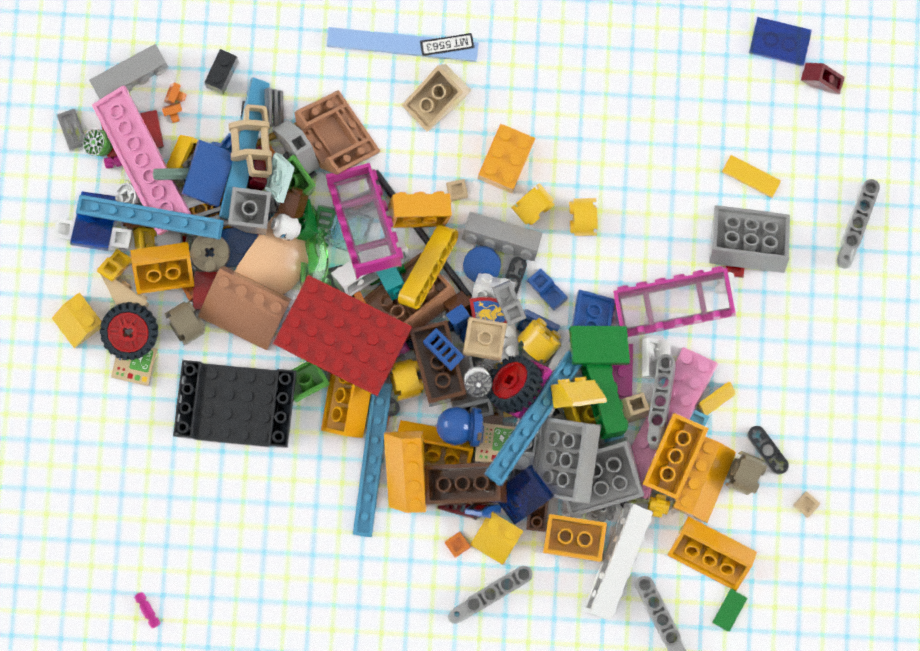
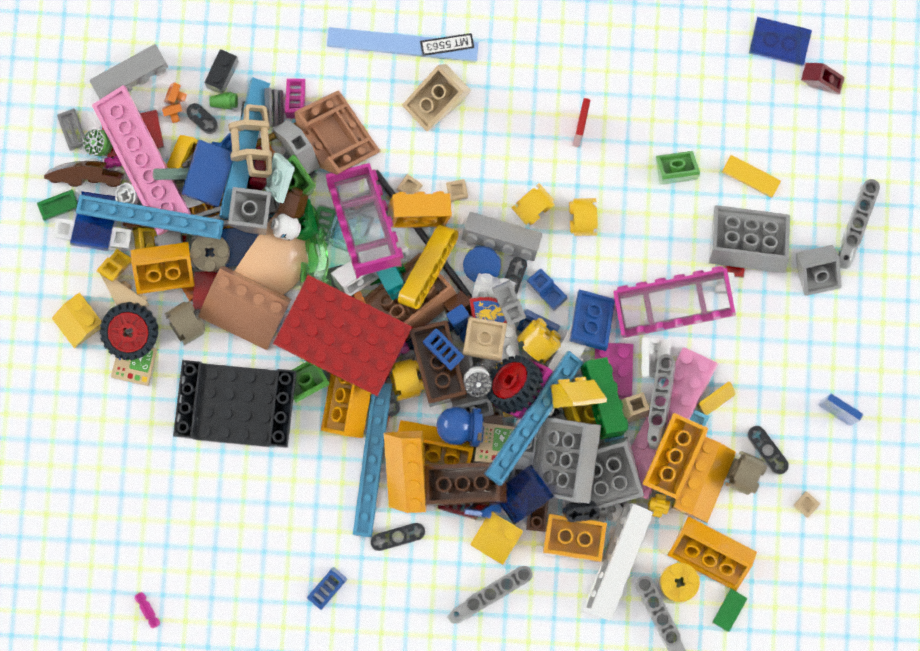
(57, 205): none -> green tile
(78, 171): none -> reddish brown slope
(204, 115): none -> black beam
(224, 101): none -> bright green cone
(290, 108): none -> dark pink slope
(335, 573): none -> blue slope
(394, 544): none -> black beam
(409, 185): none -> tan tile
(457, 544): orange tile -> none
(506, 158): light orange brick -> none
(581, 122): none -> tile
(581, 511): none -> black beam
(599, 345): green tile -> none
(677, 167): none -> bright green slope
(689, 579): none -> yellow brick
(819, 270): none -> light grey slope
(840, 409): none -> tile

